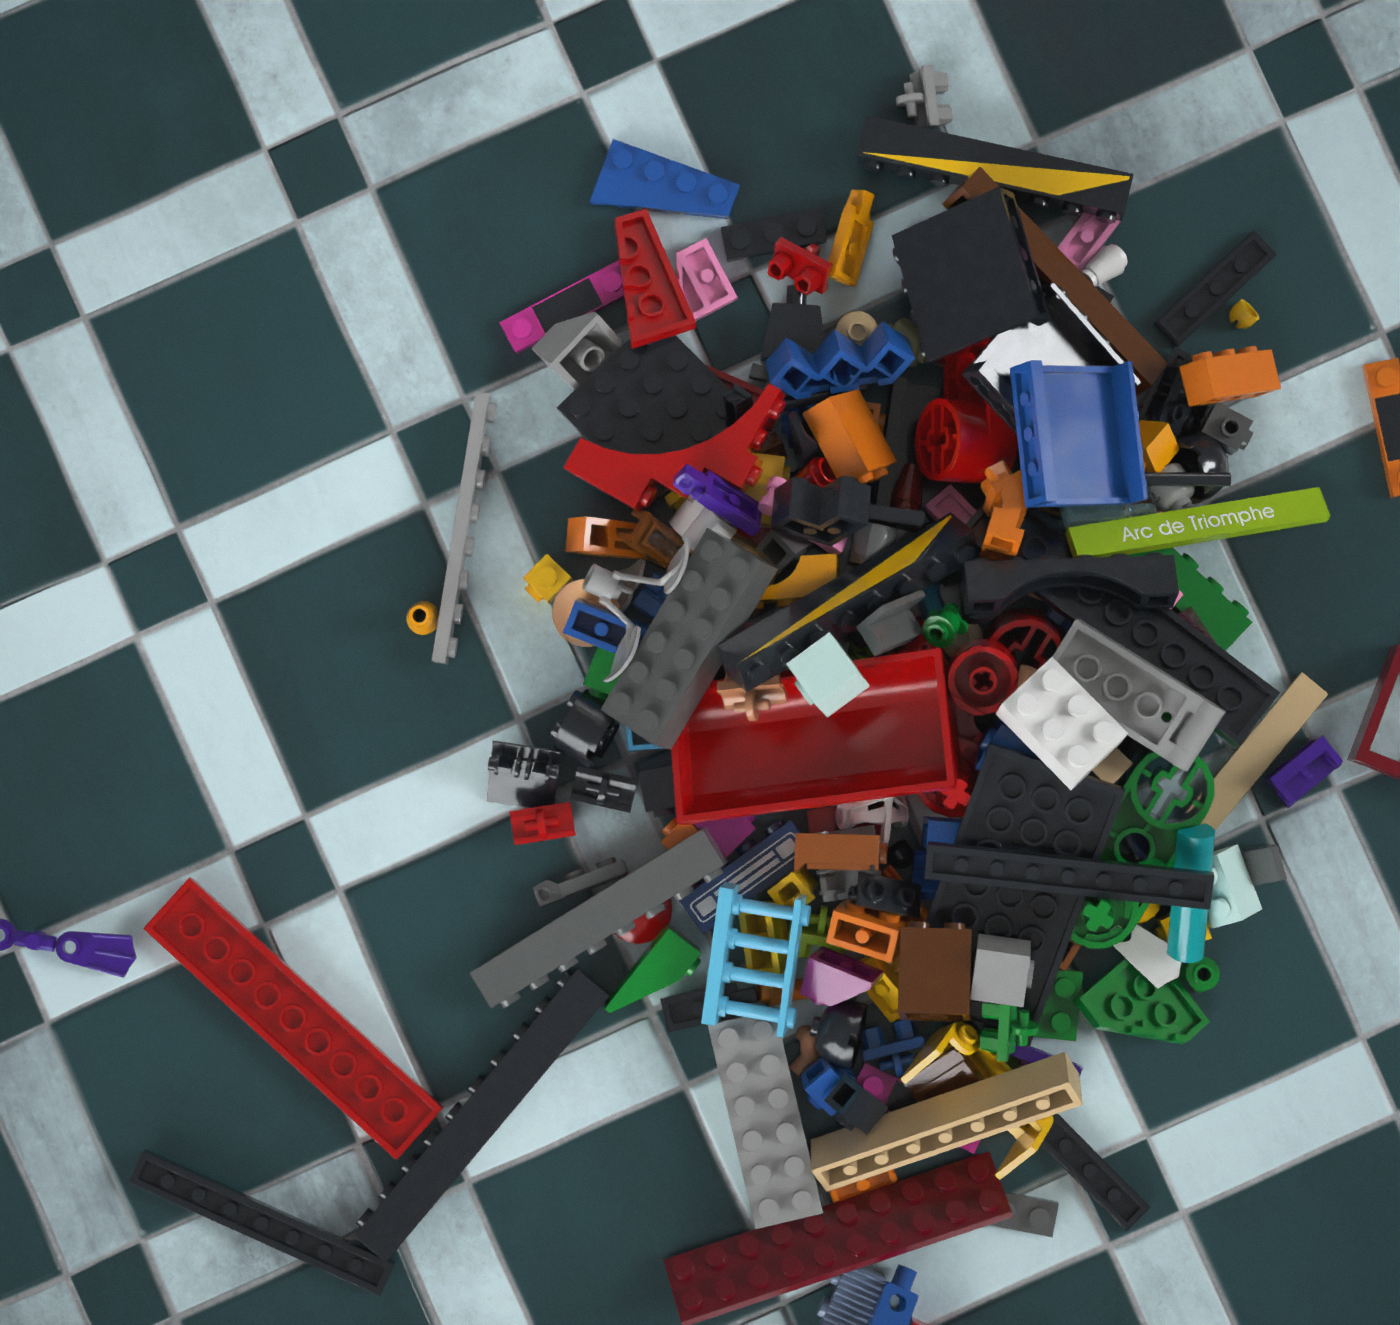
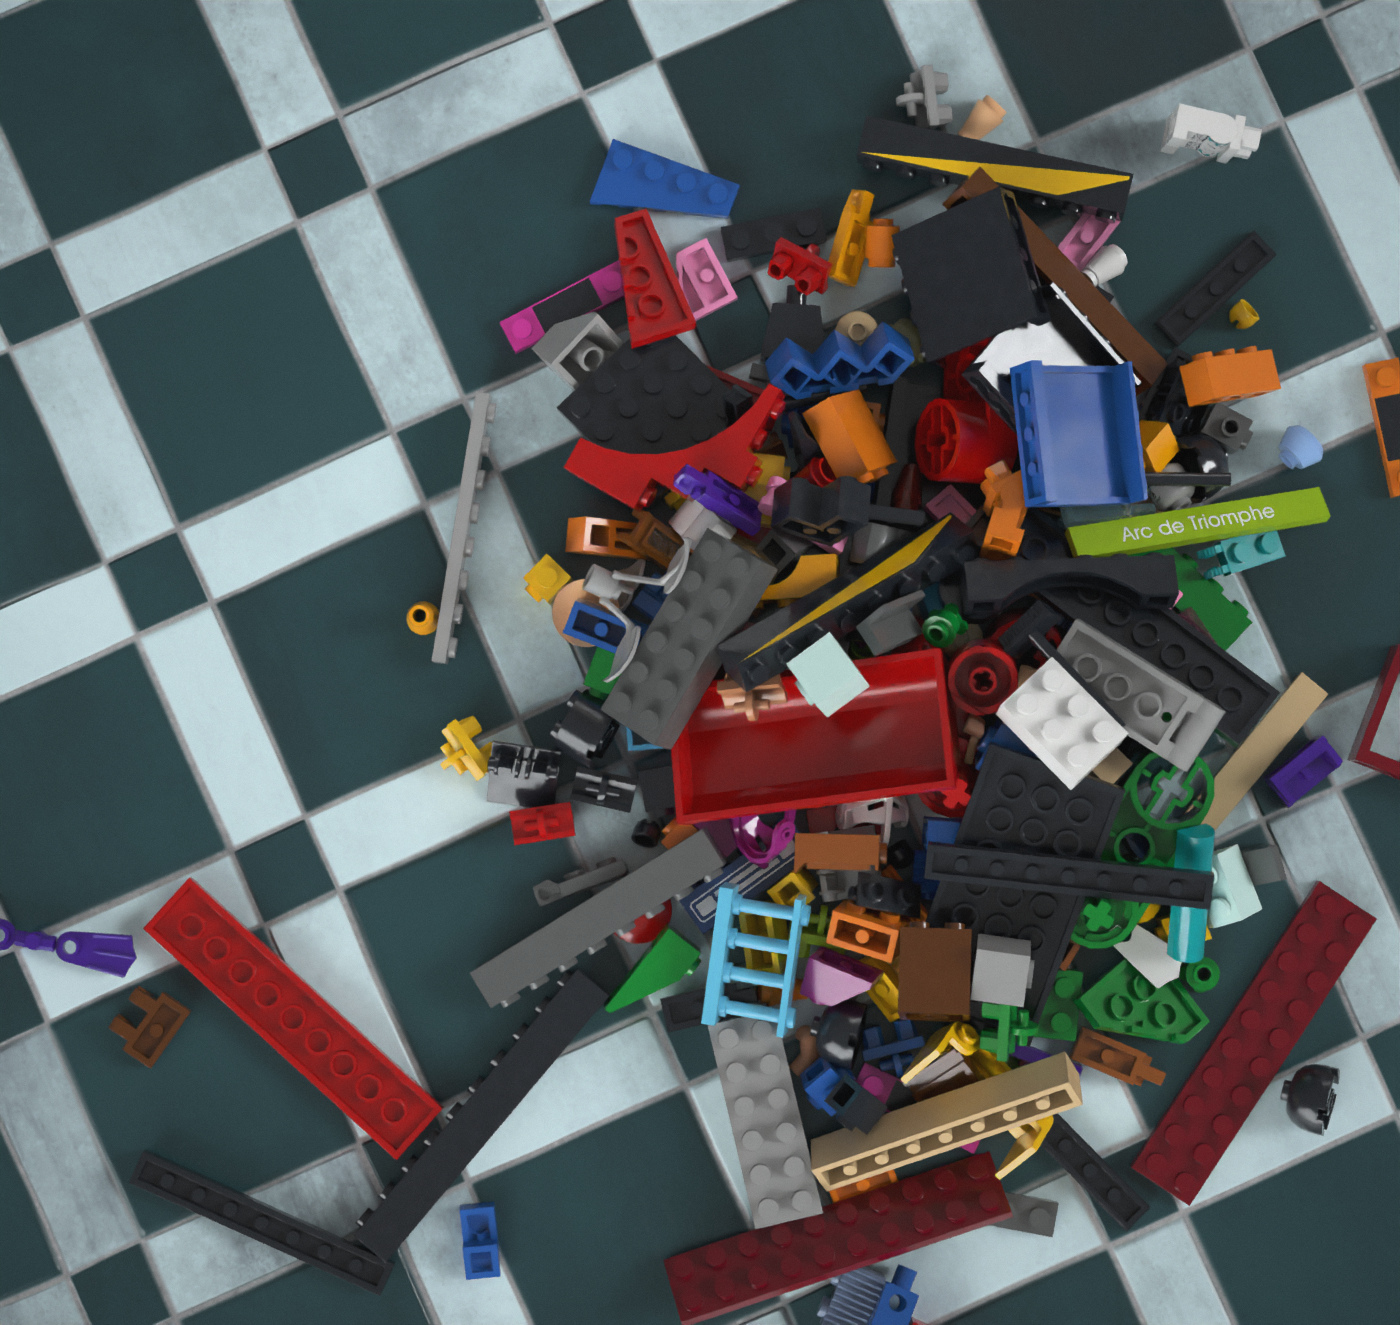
(156, 1029): none -> reddish brown plate
(462, 751): none -> yellow hips
(480, 1240): none -> blue slope
(646, 834): none -> black hinge
(747, 828): none -> magenta helmet
(880, 243): none -> orange brick
(975, 727): none -> light nougat hand
(983, 119): none -> light nougat cone
(1029, 632): none -> black piece
(1114, 1058): none -> dark orange hinge
(1209, 133): none -> white hips
(1243, 553): none -> teal hinge
(1253, 1042): none -> dark red plate
(1299, 448): none -> light blue cone
(1311, 1097): none -> black cylinder

